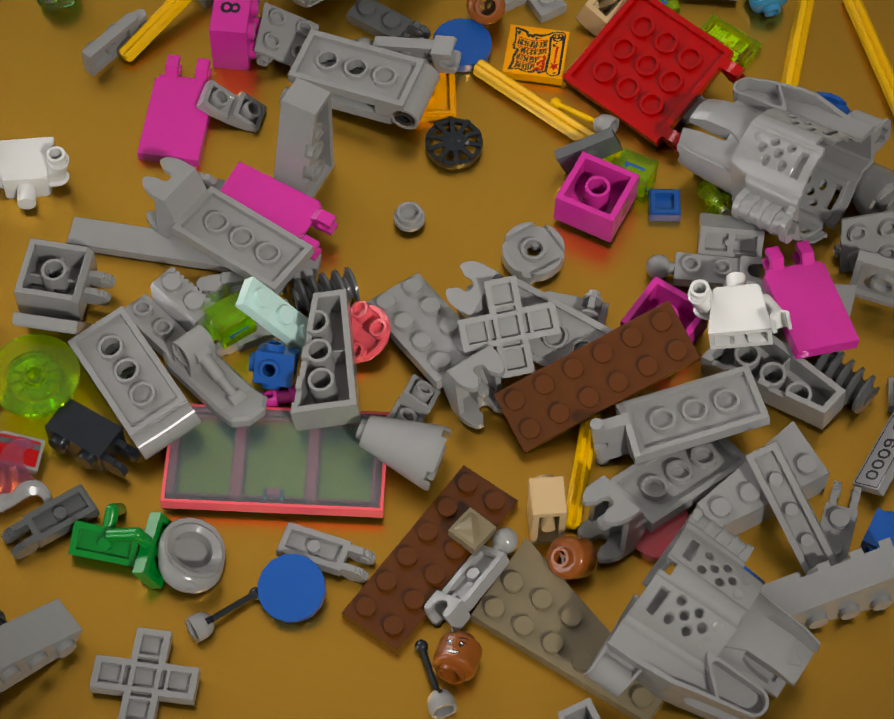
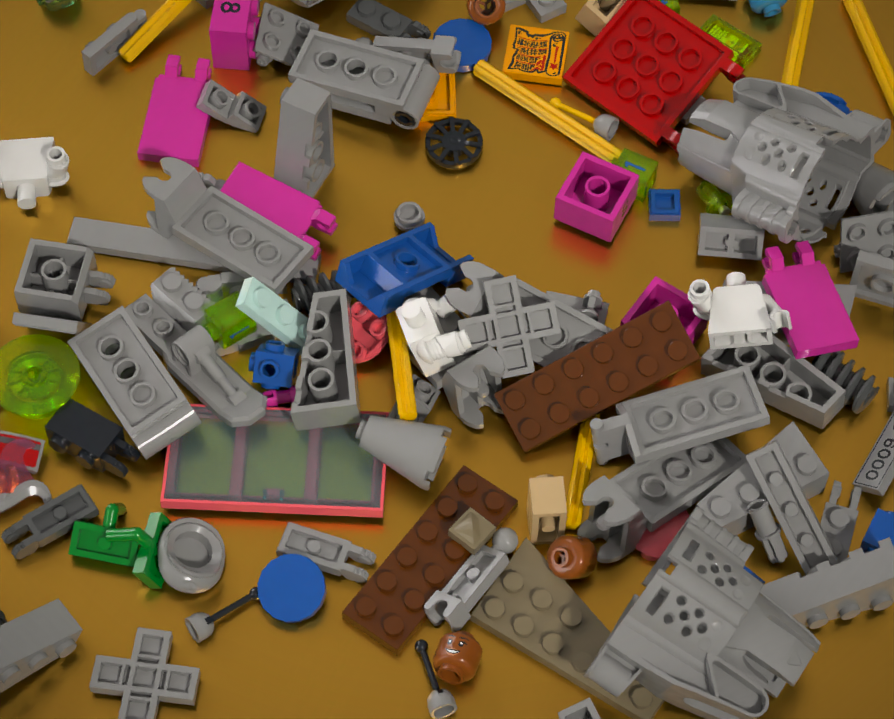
(397, 269): none -> blue piece
(401, 369): none -> yellow axle
(425, 334): none -> white torso
(528, 267): light grey plate -> none
(598, 144): dark grey plate -> none
(710, 268): light grey plate -> none
(767, 530): none -> light grey axle

